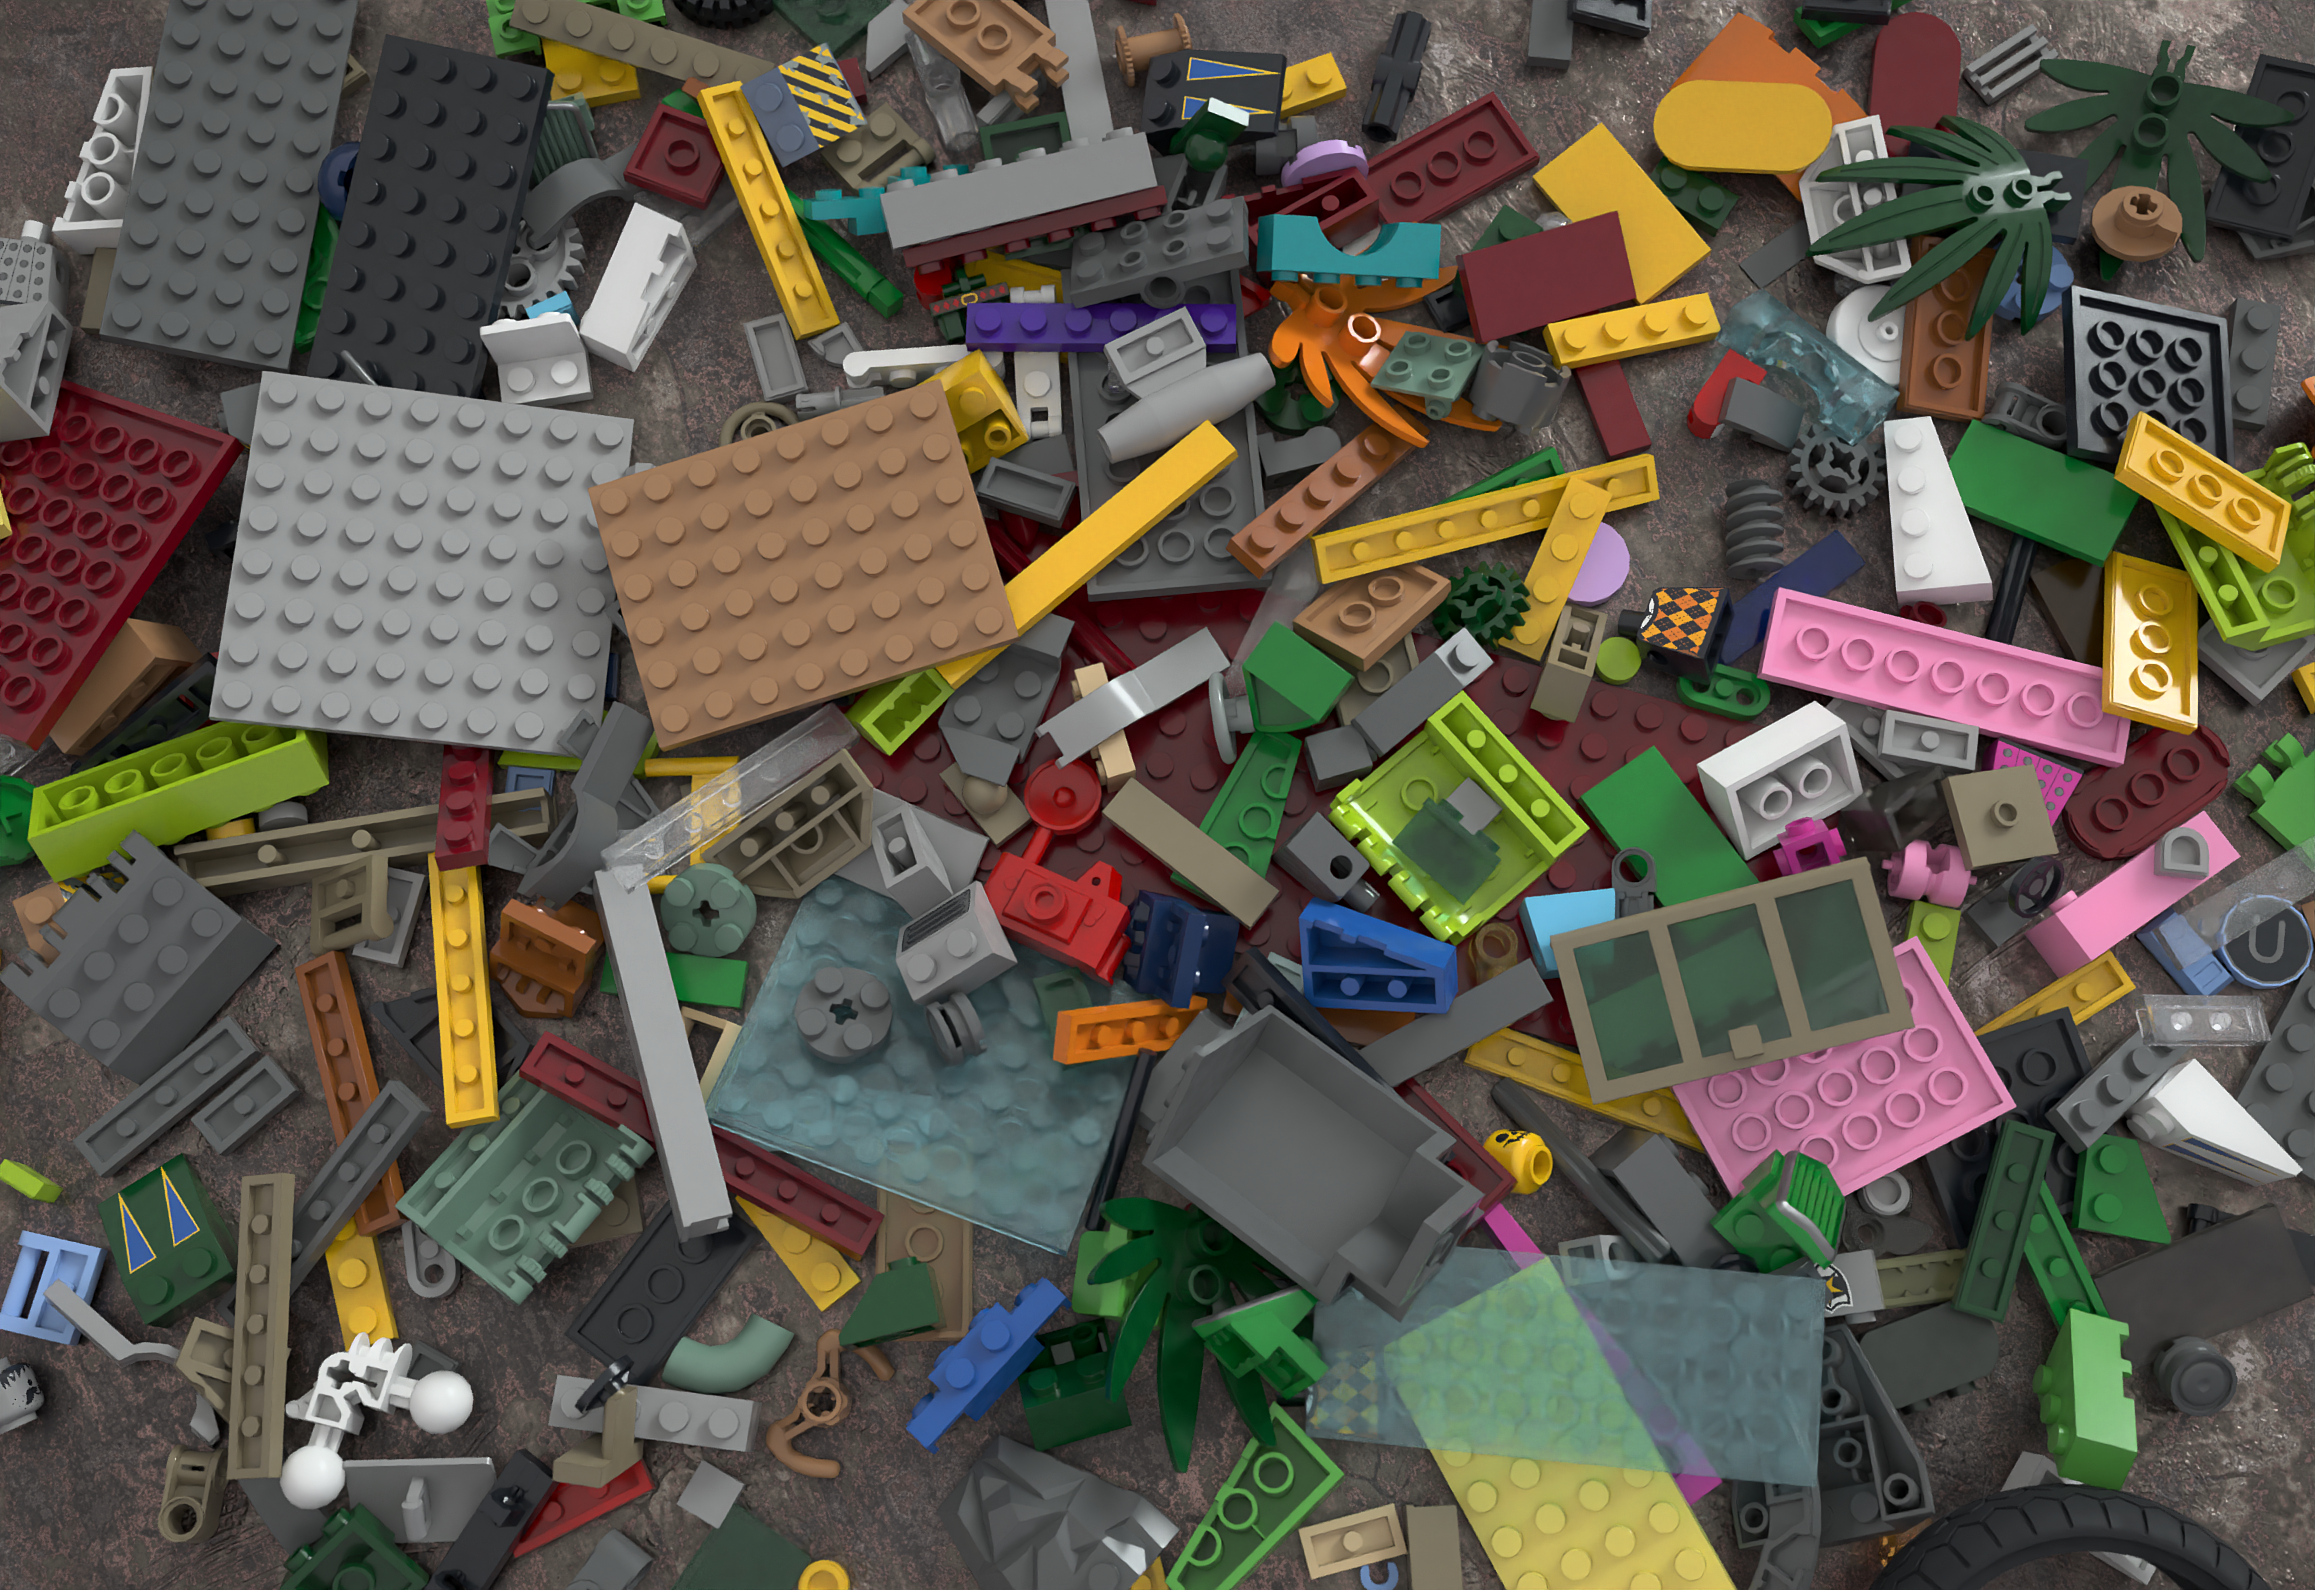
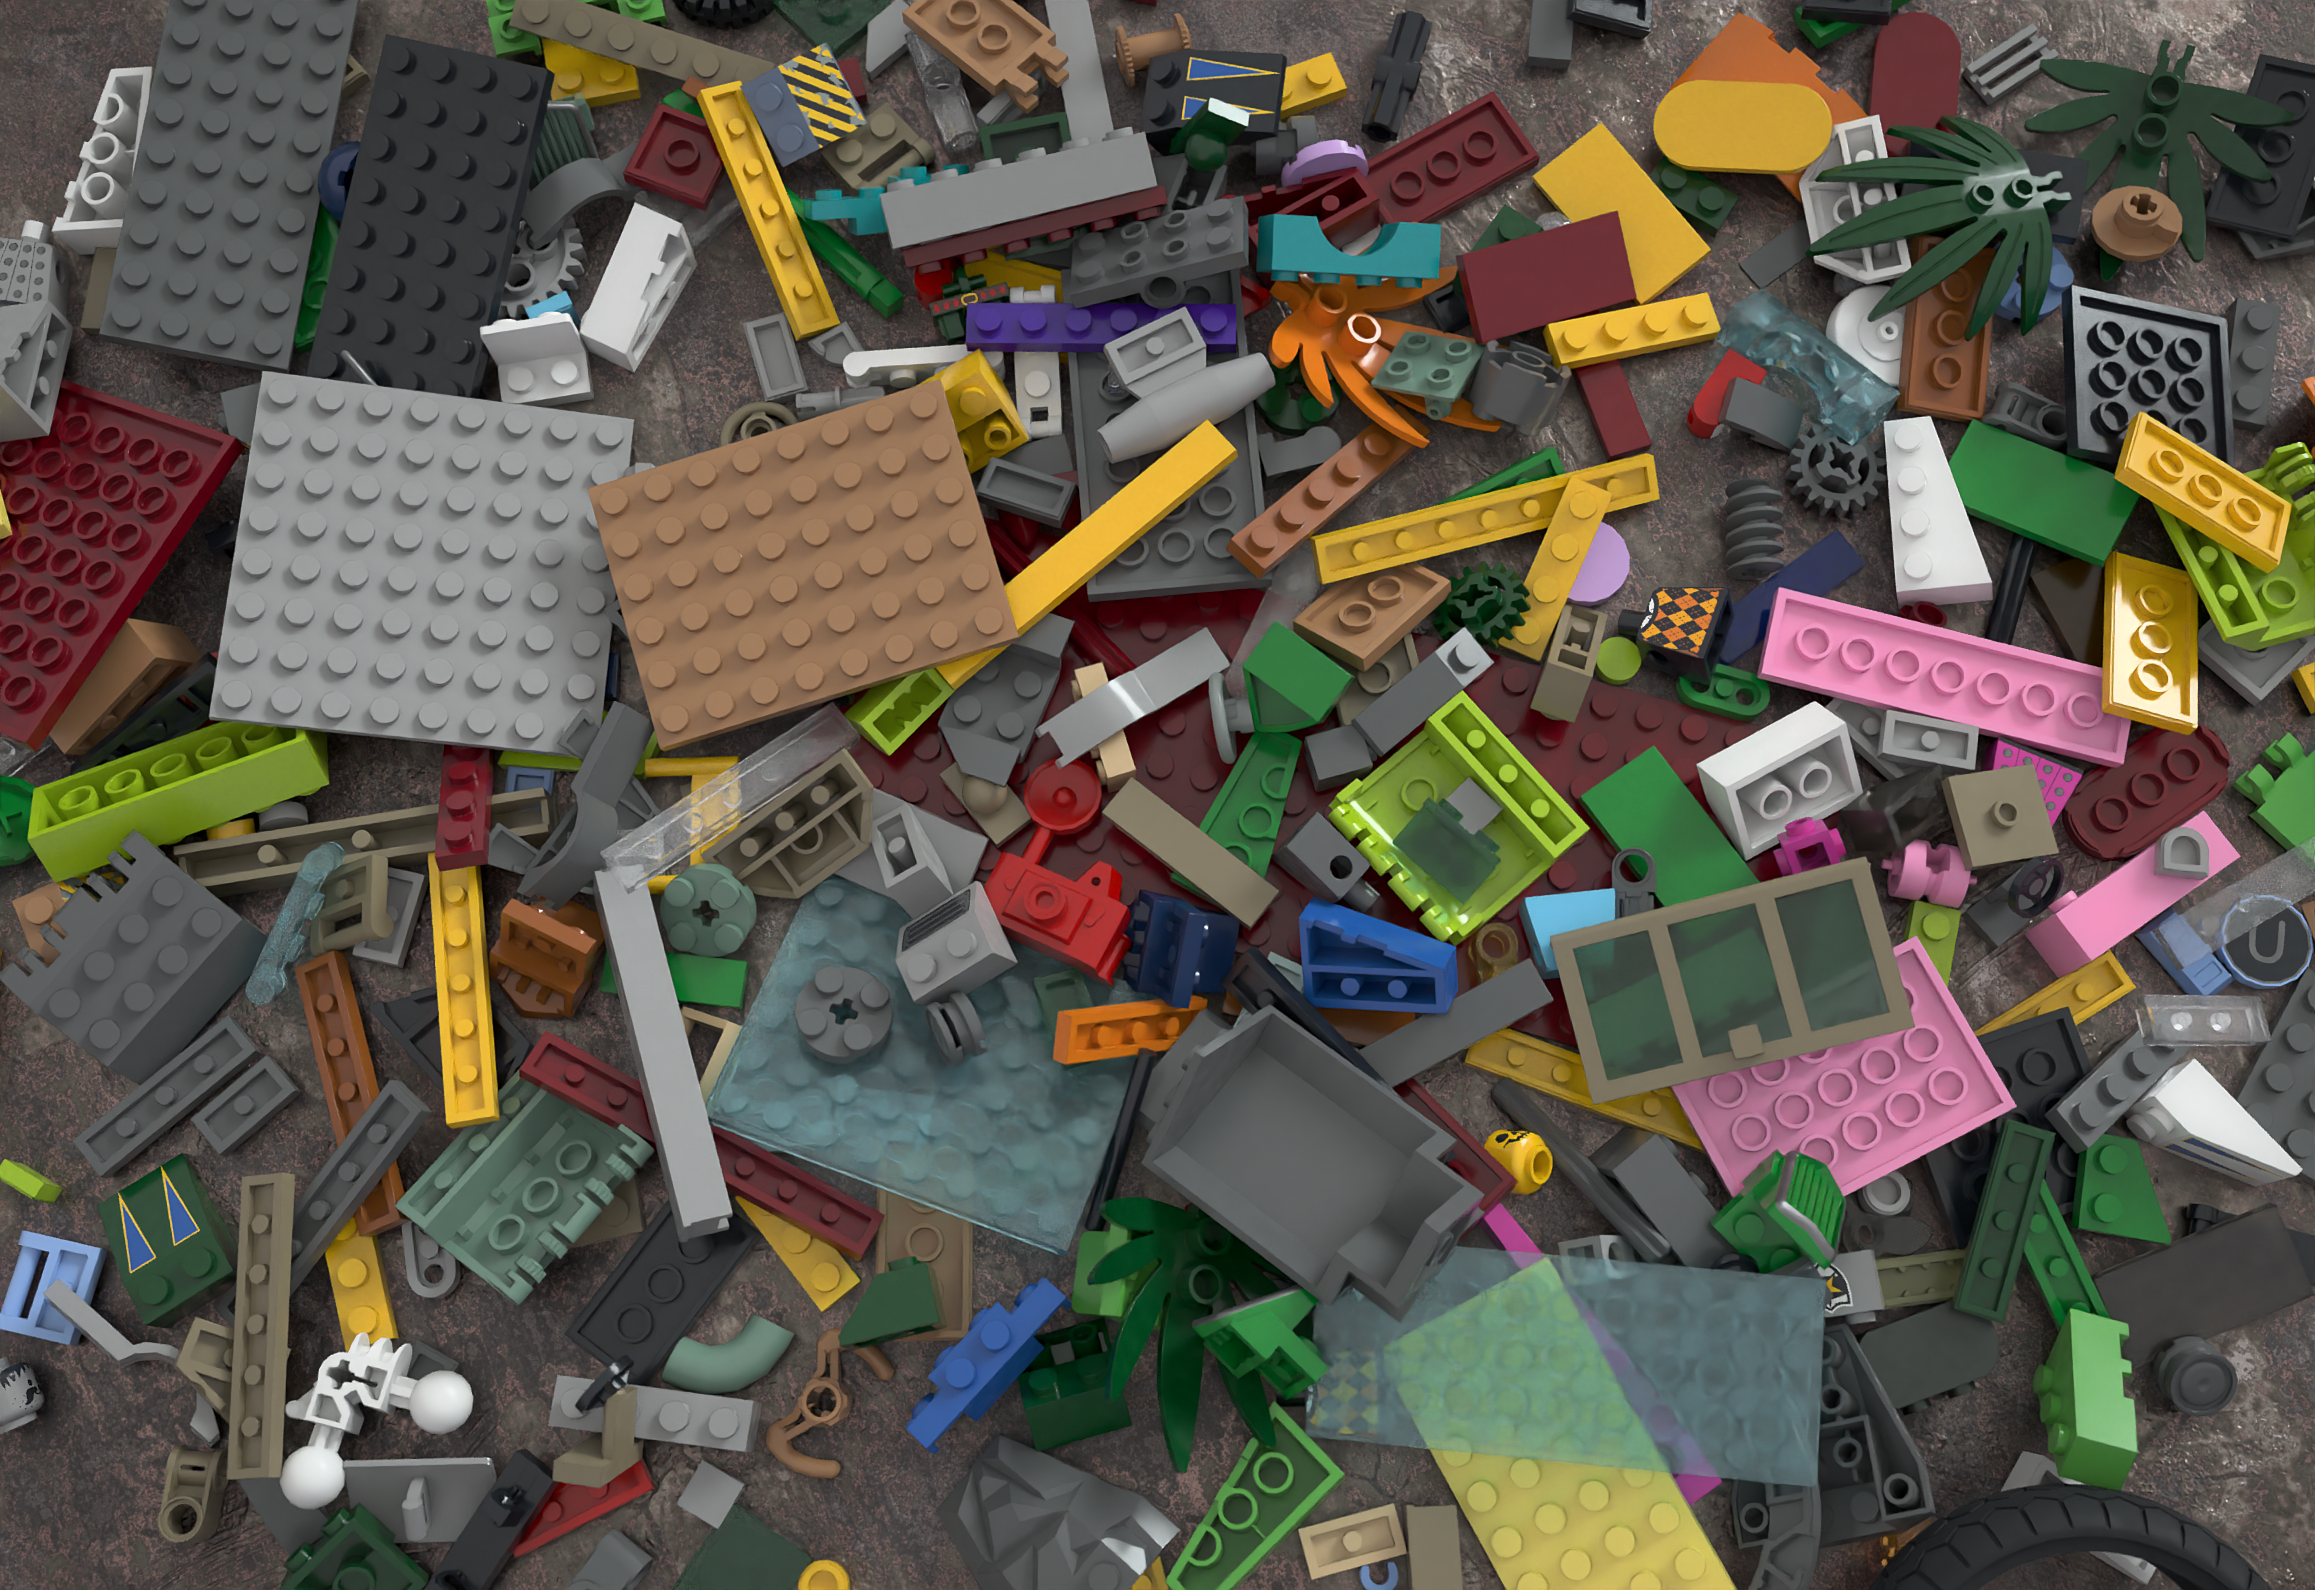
(285, 938): none -> clear light blue plate

